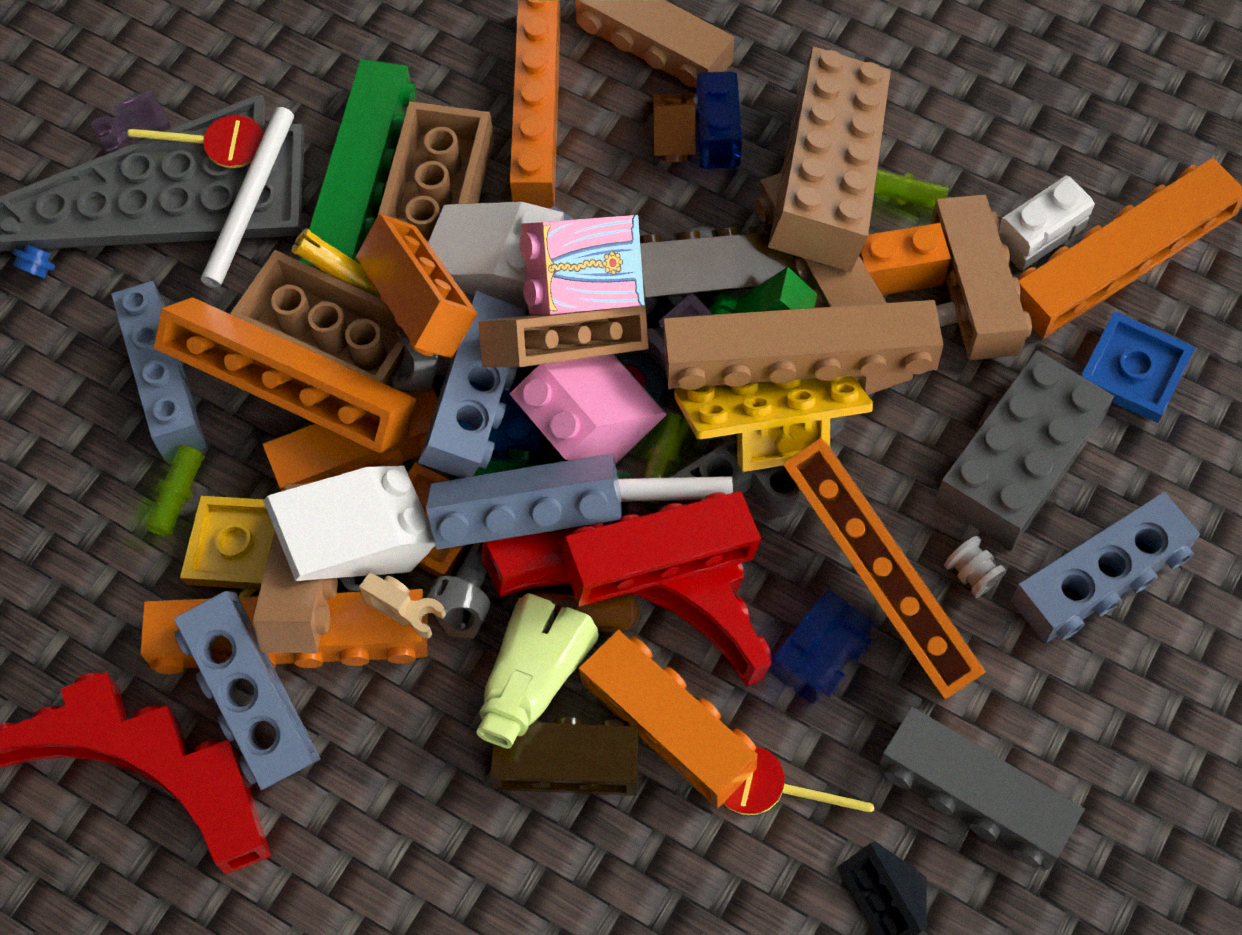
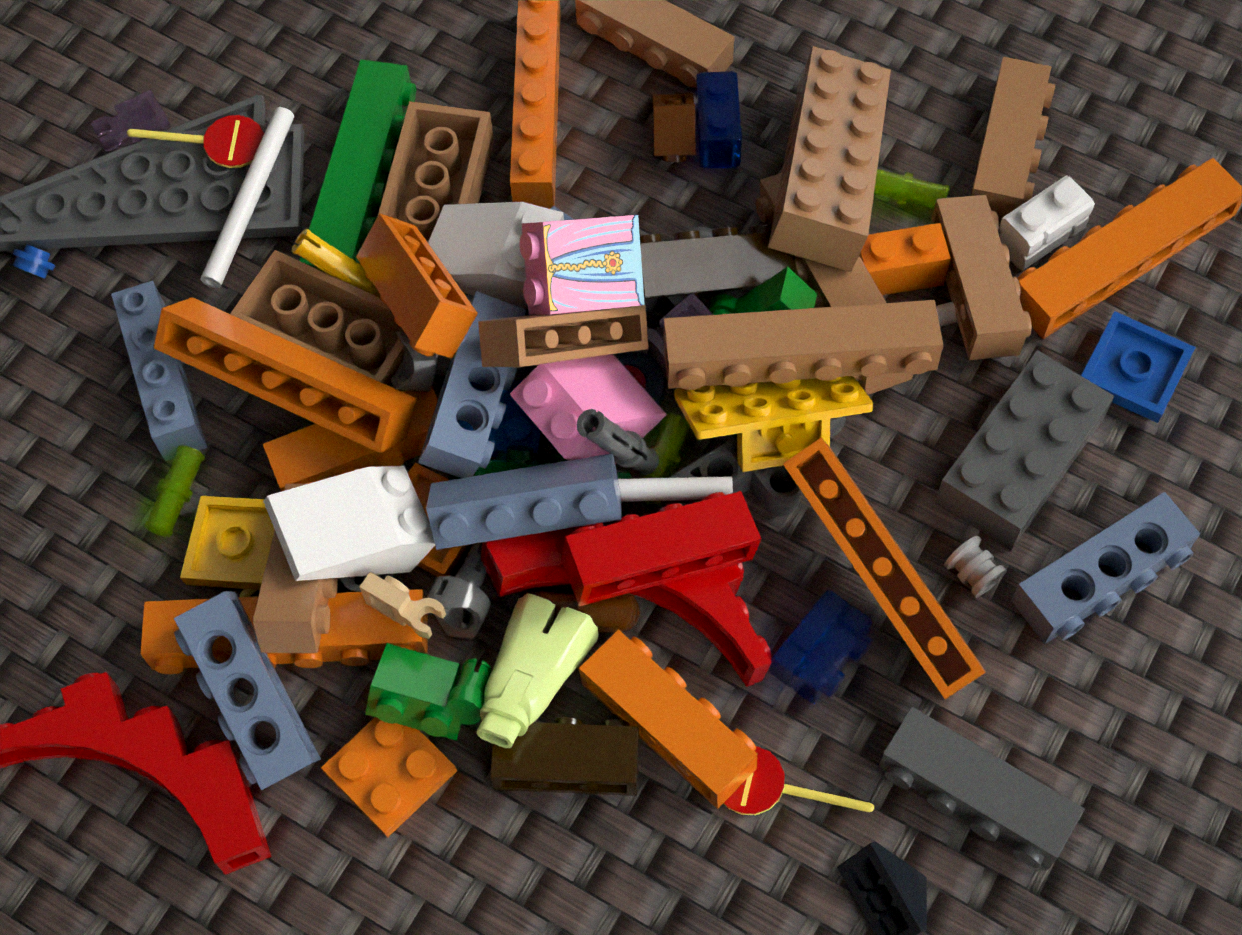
(389, 772): none -> orange plate
(424, 694): none -> green hinge
(624, 445): none -> dark grey pin
(1011, 135): none -> medium nougat brick

